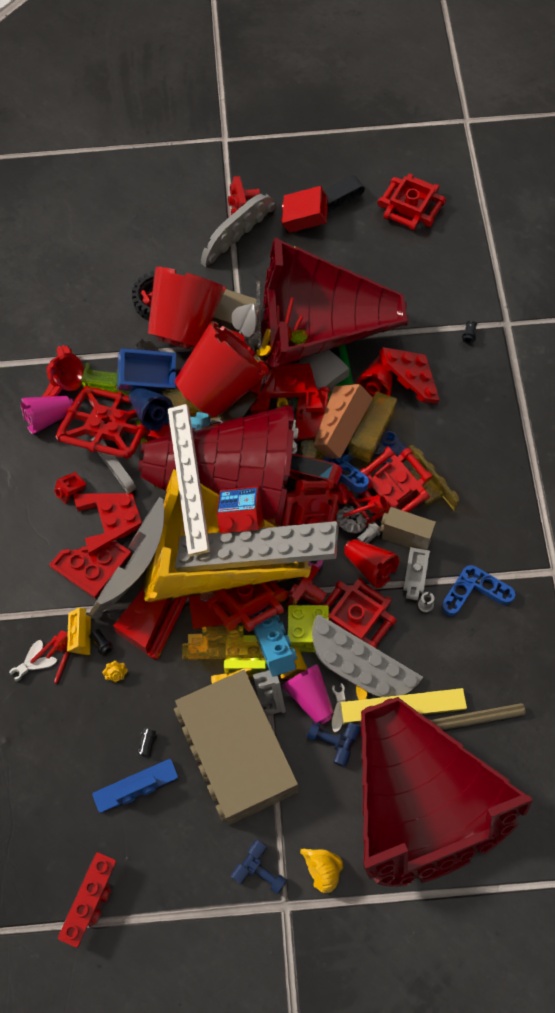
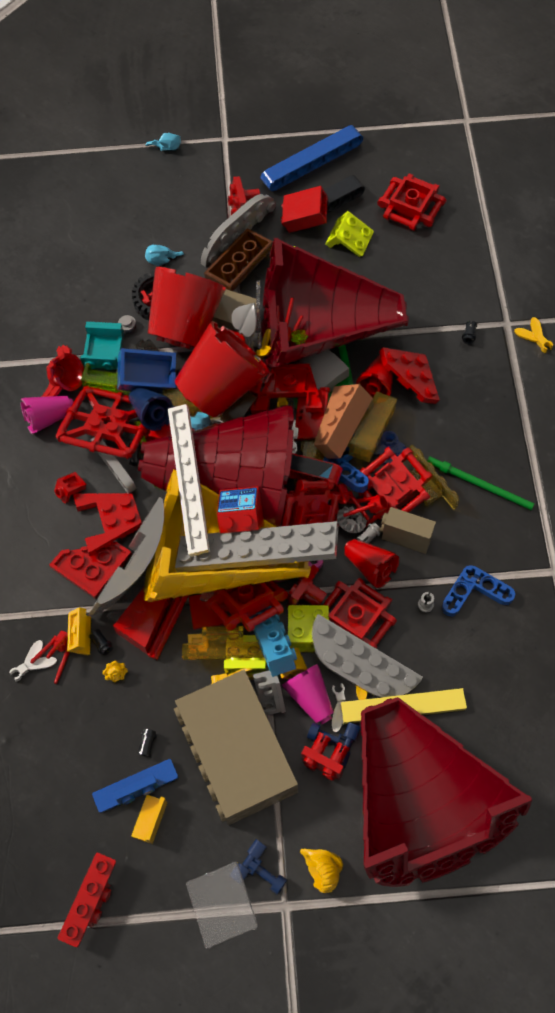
(102, 345): none -> teal panel
(128, 323): none -> light grey plate
(134, 460): none -> black pin
(149, 819): none -> yellow panel
(158, 254): none -> medium azure piece
(167, 142): none -> medium azure piece
(221, 905): none -> clear piece
(239, 259): none -> reddish brown brick
(311, 158): none -> blue beam
(330, 767): none -> red plate
(351, 233): none -> neon yellow bracket
(416, 572): light grey hinge -> none
(446, 467): none -> green bar
(480, 716): dark tan axle -> none
(535, 336): none -> yellow piece

